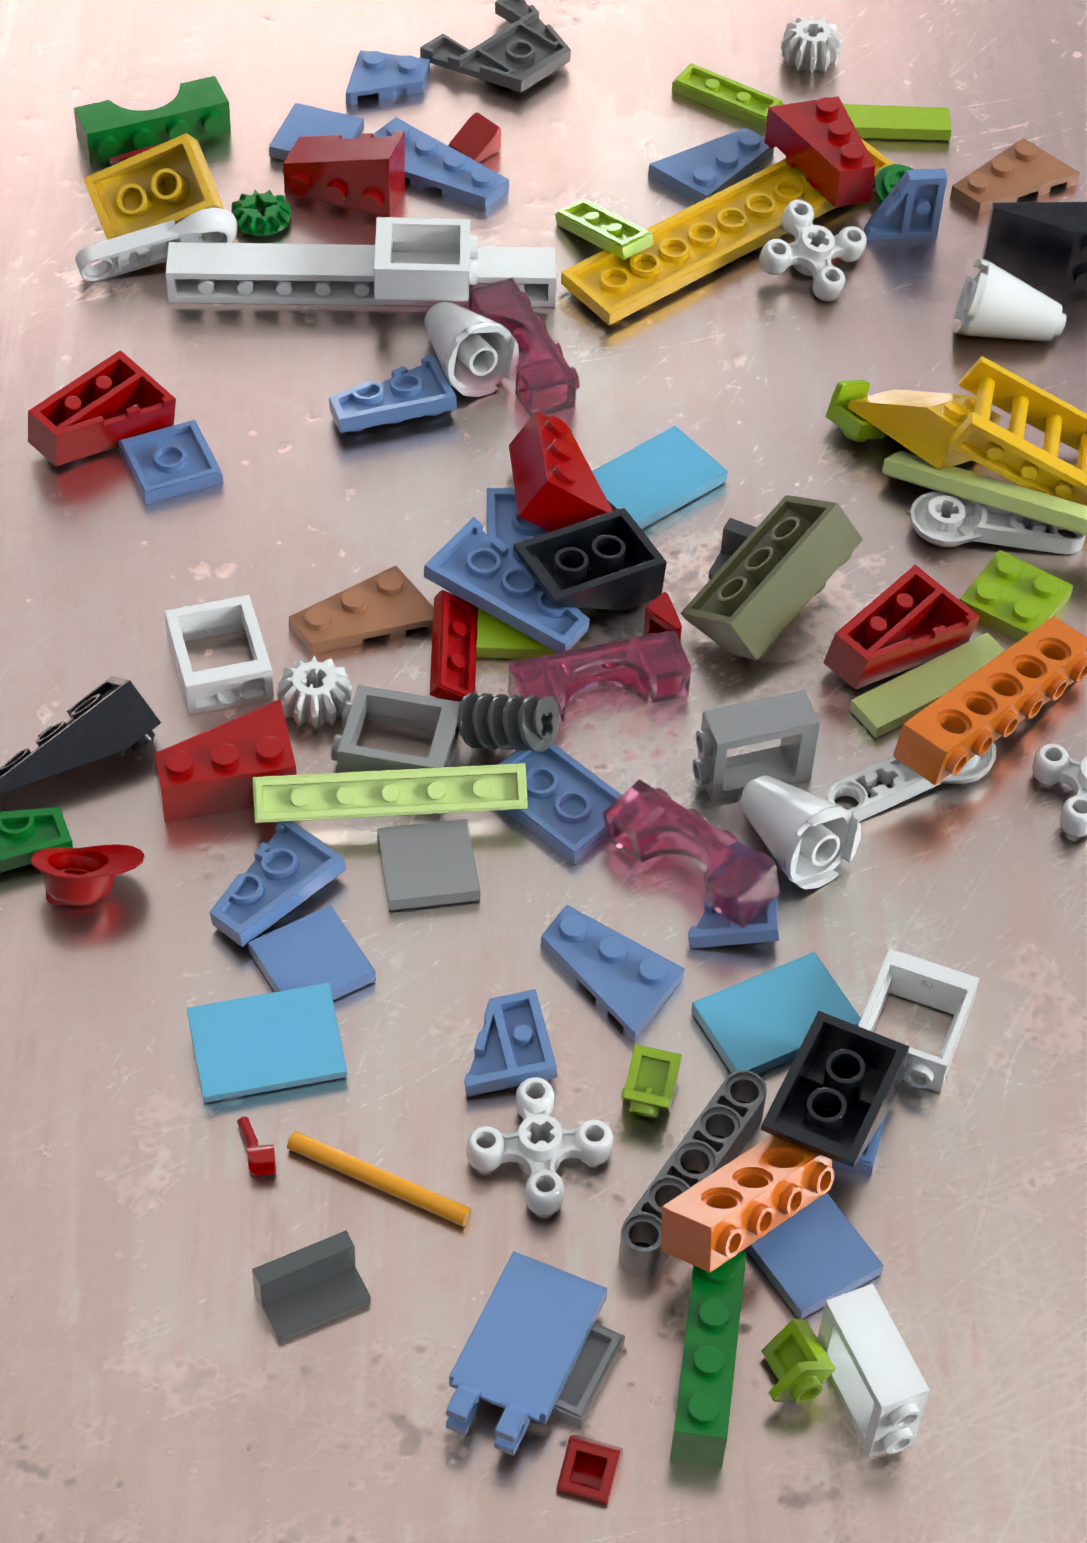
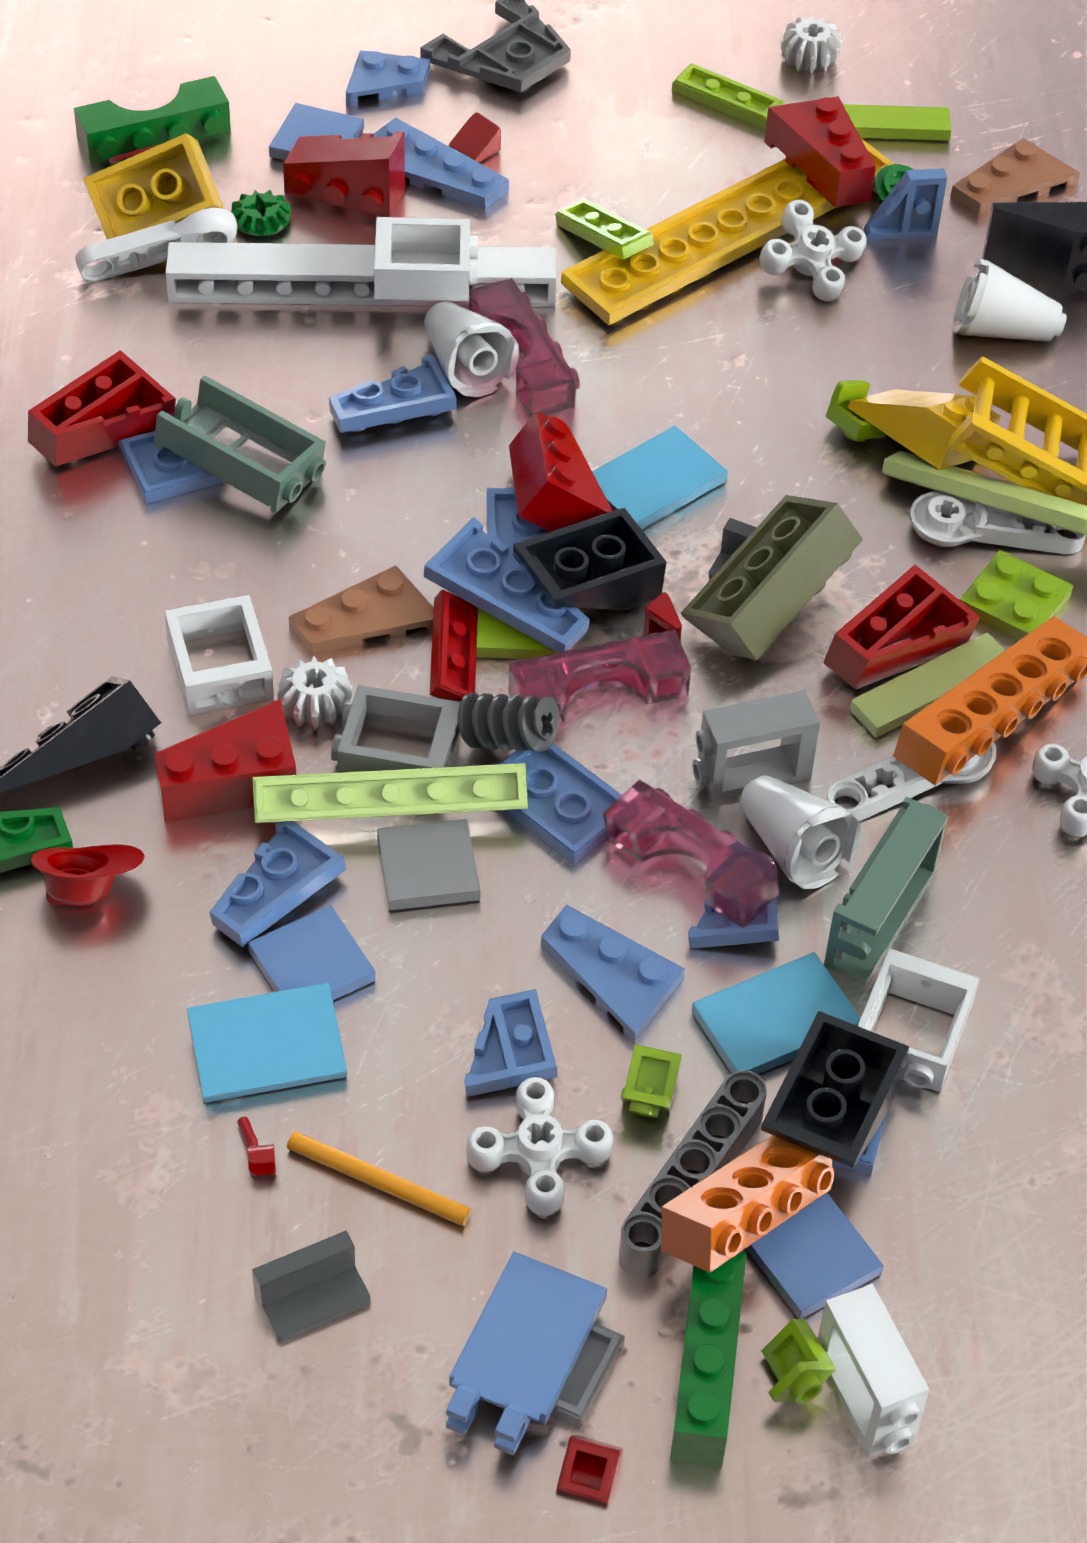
(242, 444): none -> sand green door
(712, 165): medium blue wing -> none
(885, 891): none -> sand green door

